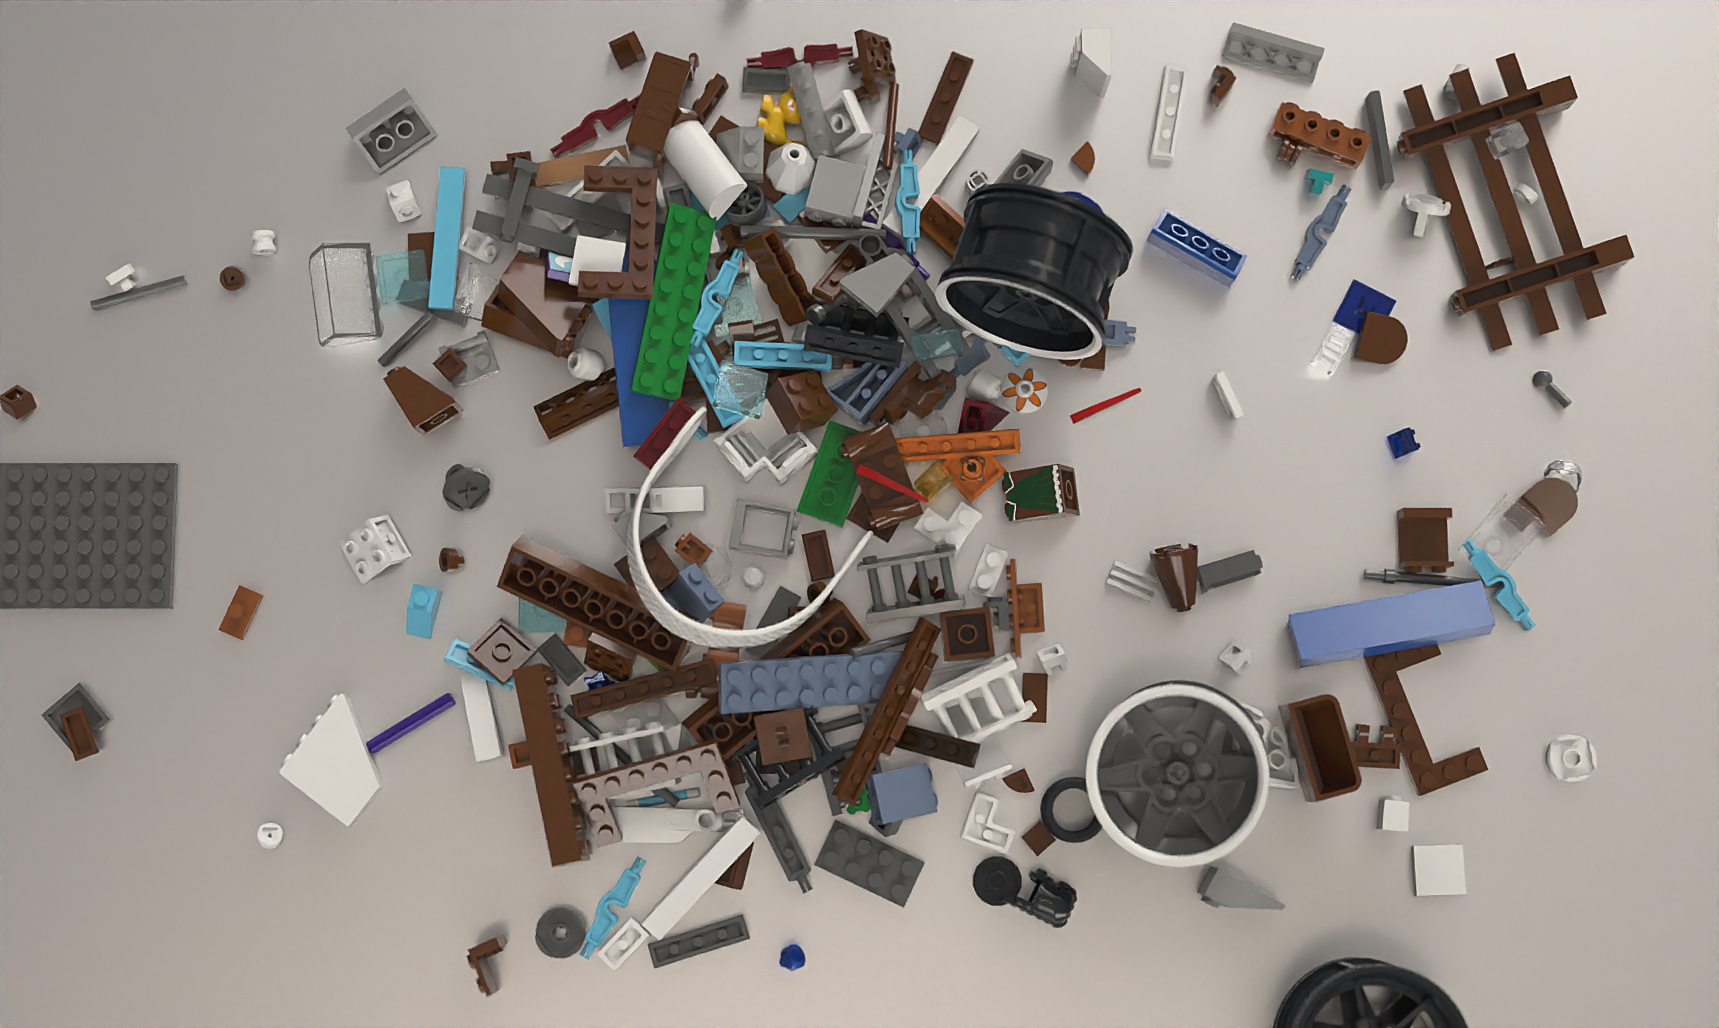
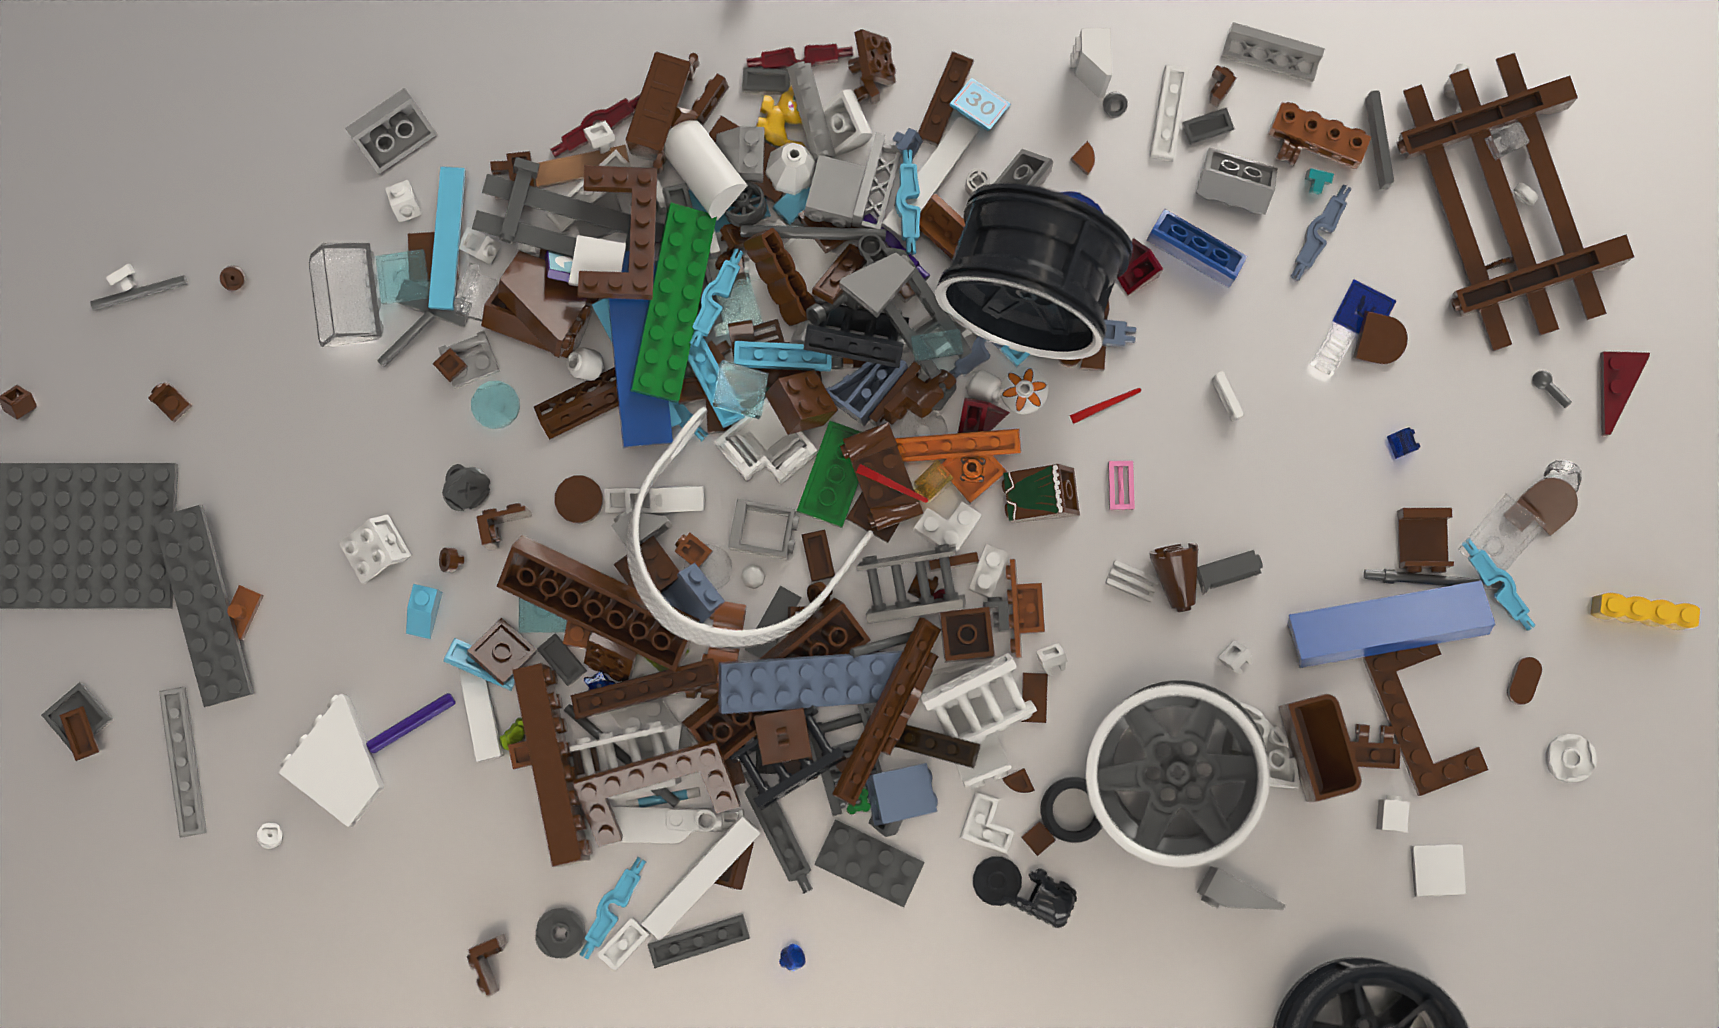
(169, 401): none -> reddish brown bracket
(182, 762): none -> light grey tile
(203, 605): none -> dark grey plate
(263, 242): white wheel -> none
(420, 400): reddish brown slope -> none
(489, 533): none -> reddish brown bracket
(495, 404): none -> clear light blue tile
(513, 734): none -> lime piece
(578, 499): none -> reddish brown tile
(600, 136): none -> white tile
(627, 50): reddish brown panel -> none
(664, 433): dark red plate -> none
(890, 126): reddish brown piece -> none
(955, 561): none -> reddish brown tile
(979, 104): none -> medium azure piece
(1109, 98): none -> dark grey piece
(1121, 506): none -> bright pink tile
(1141, 270): none -> dark red slope
(1208, 125): none -> dark grey tile
(1237, 181): none -> light grey slope
(1425, 206): white tile -> none
(1524, 680): none -> reddish brown tile
(1618, 378): none -> dark red wing
(1647, 612): none -> yellow brick

